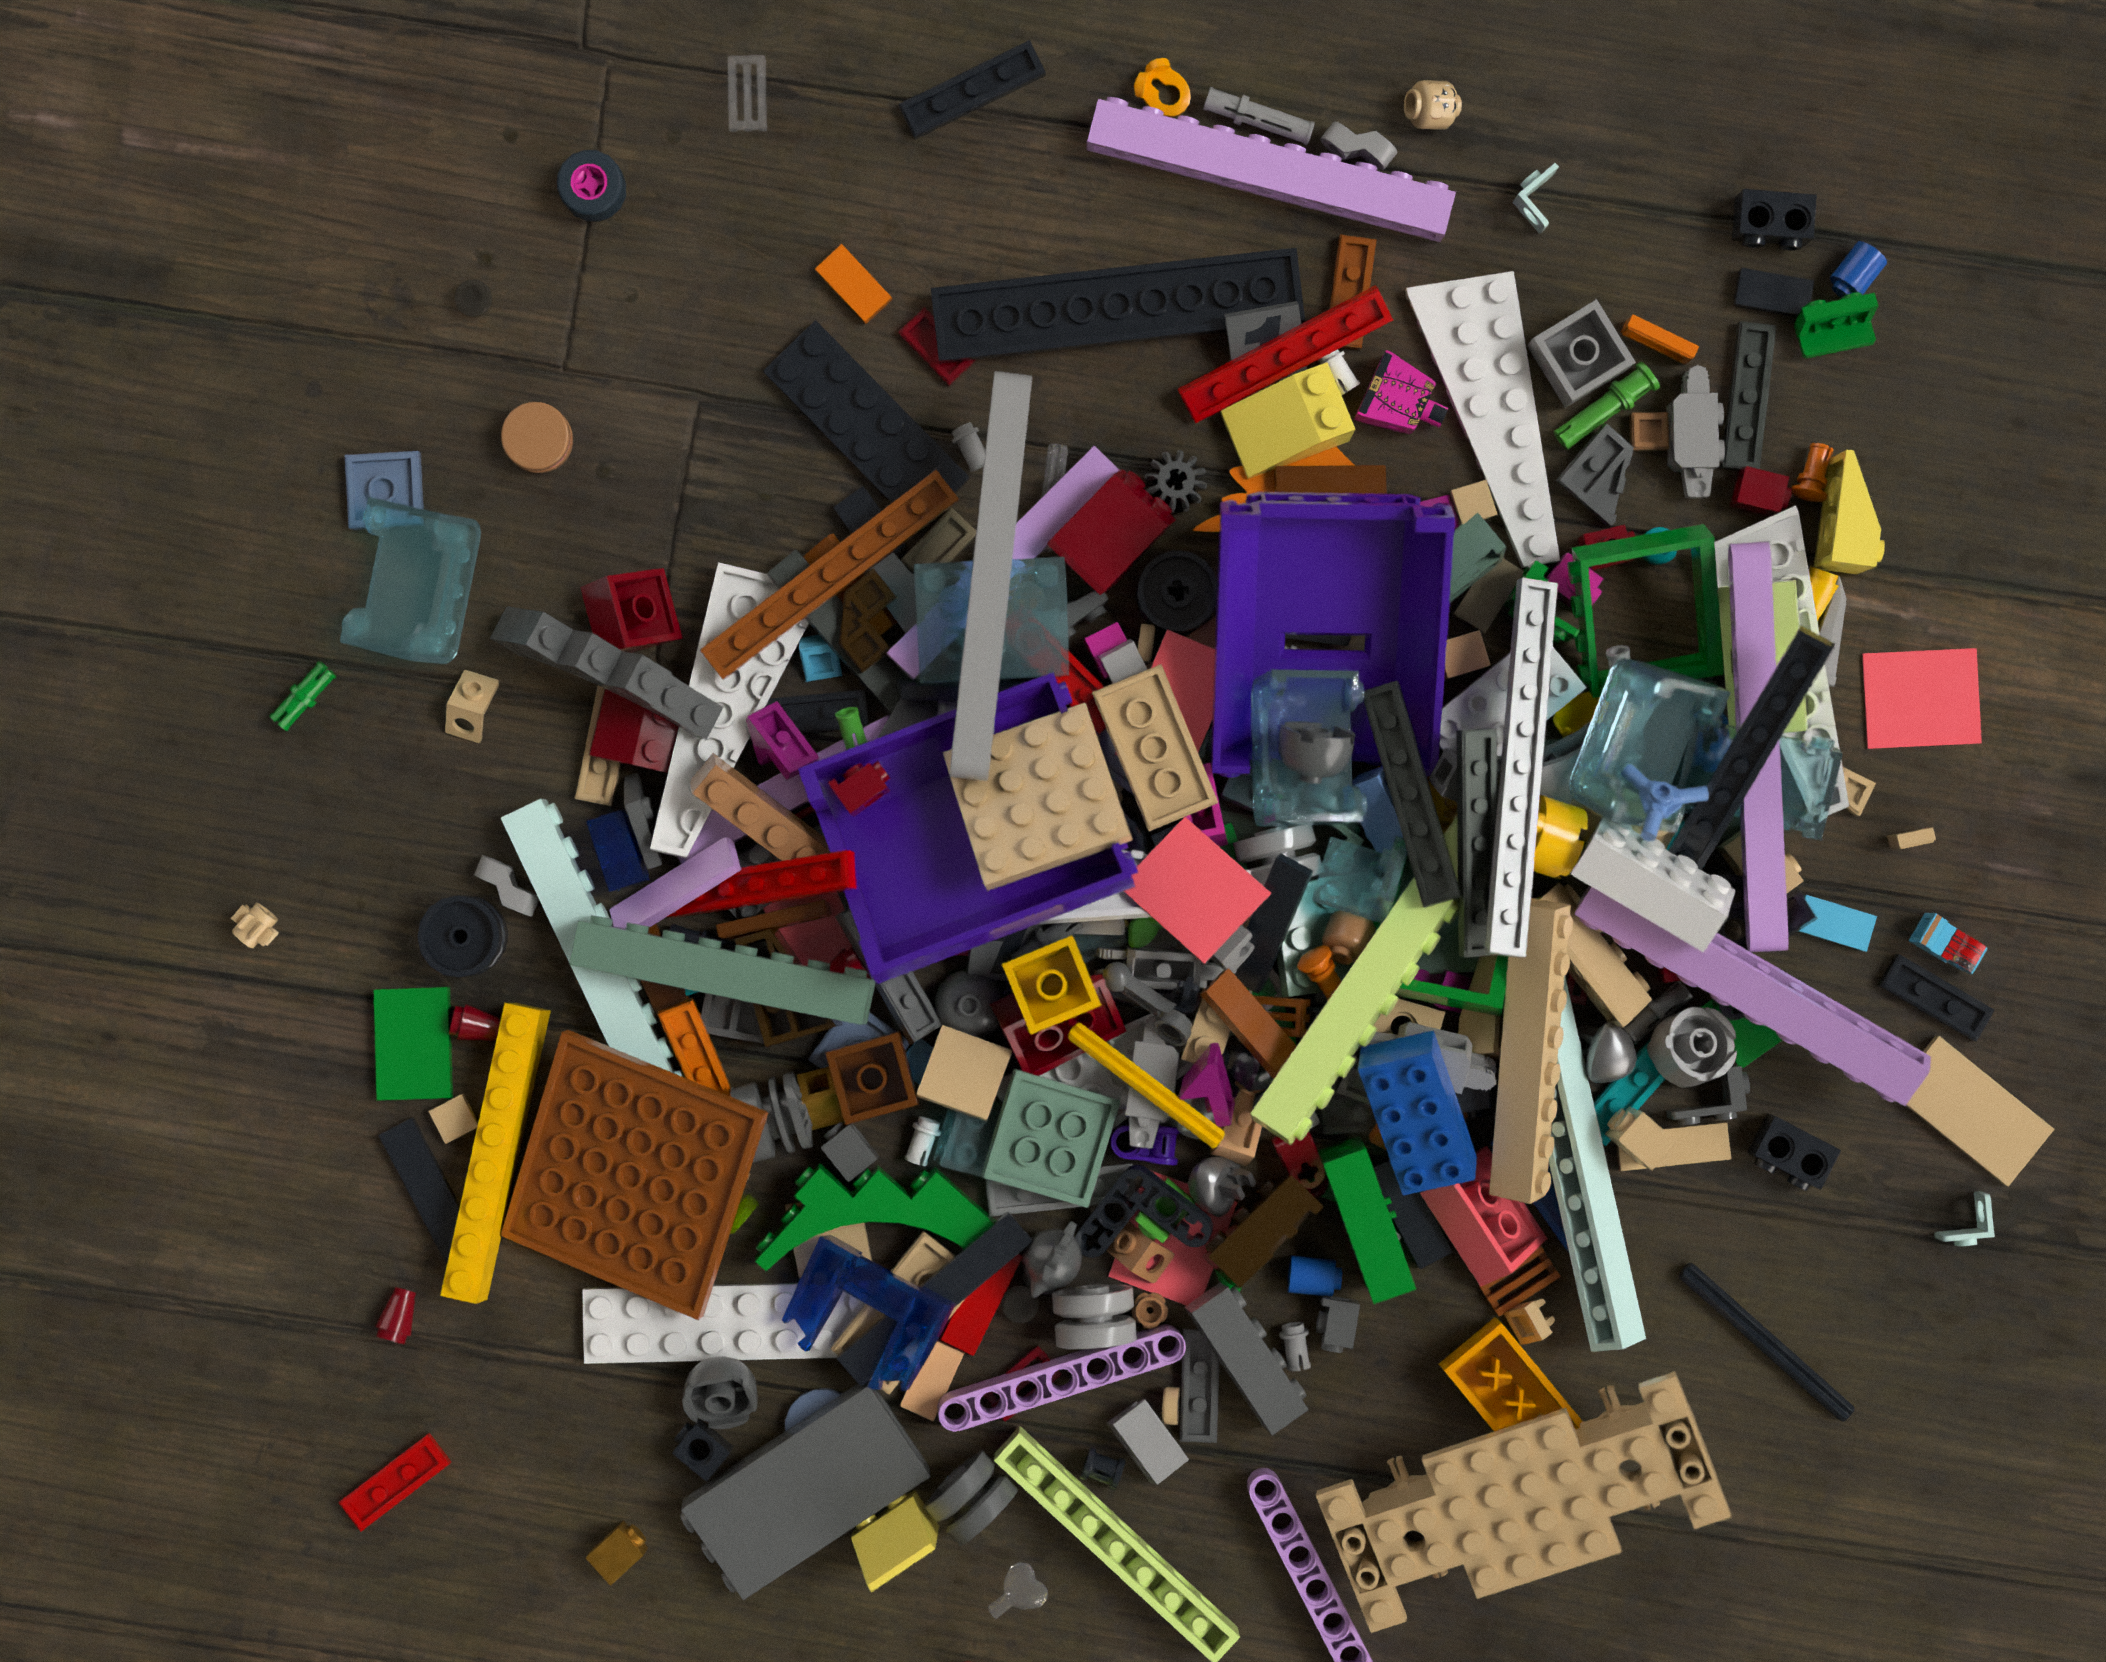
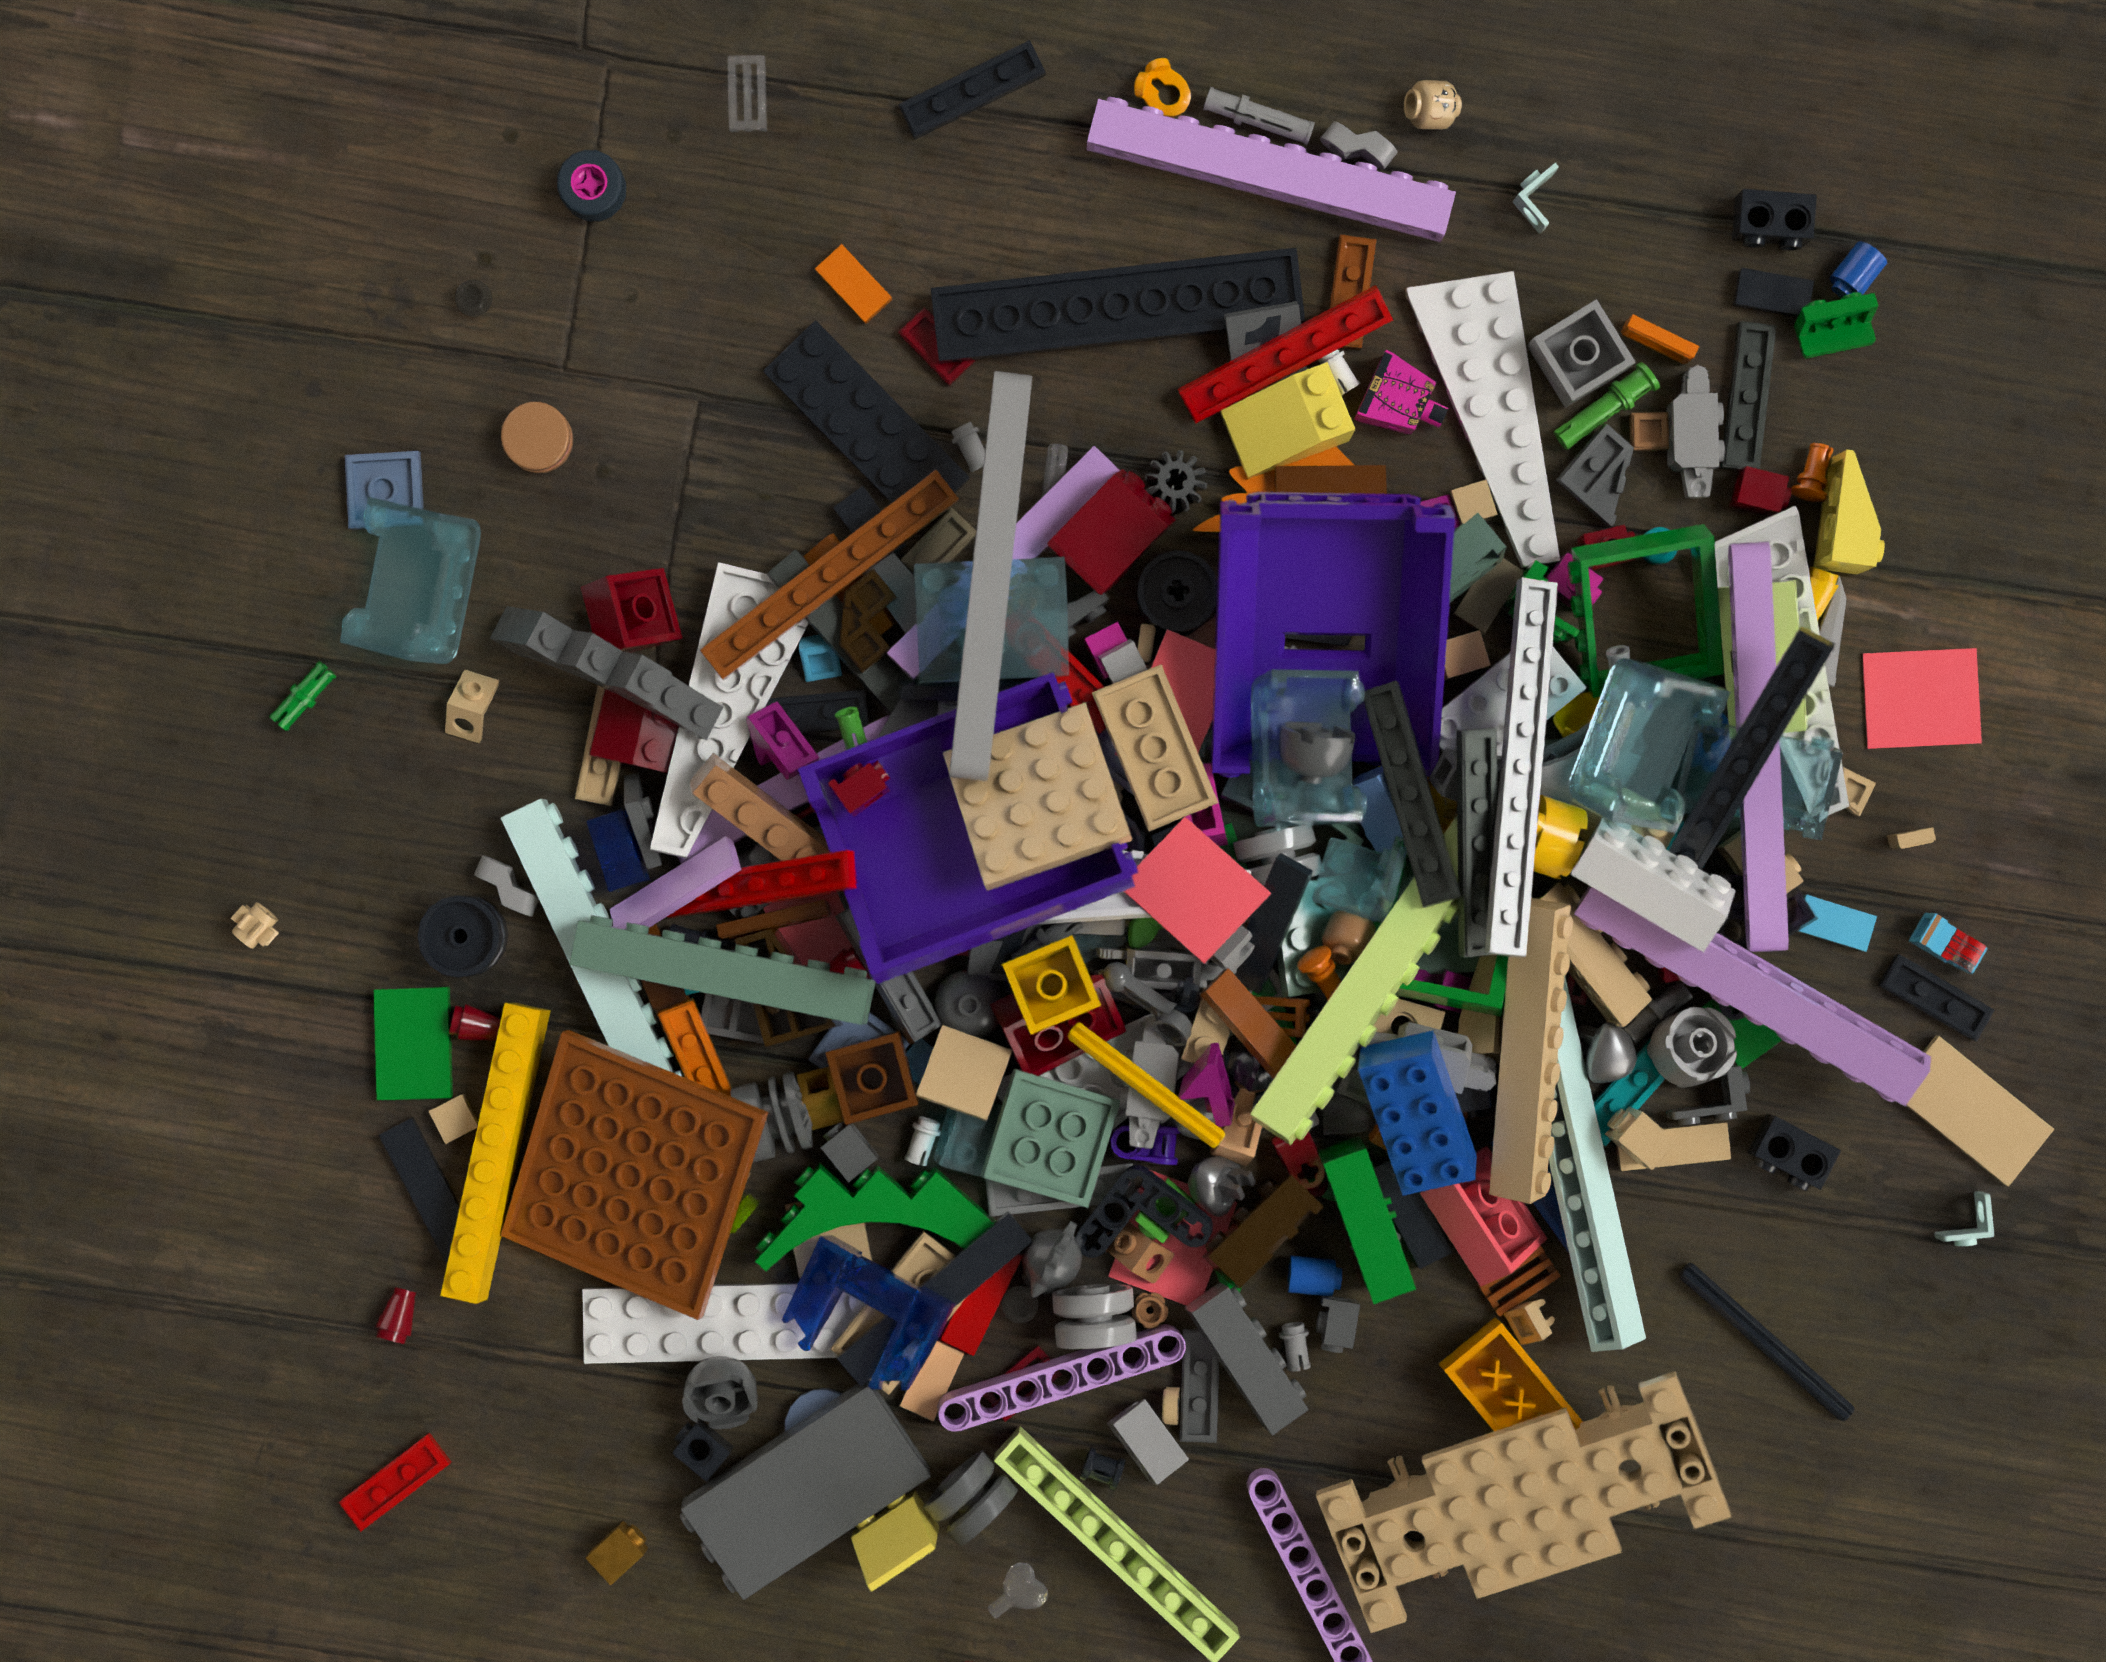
(1660, 799): medium blue piece -> none

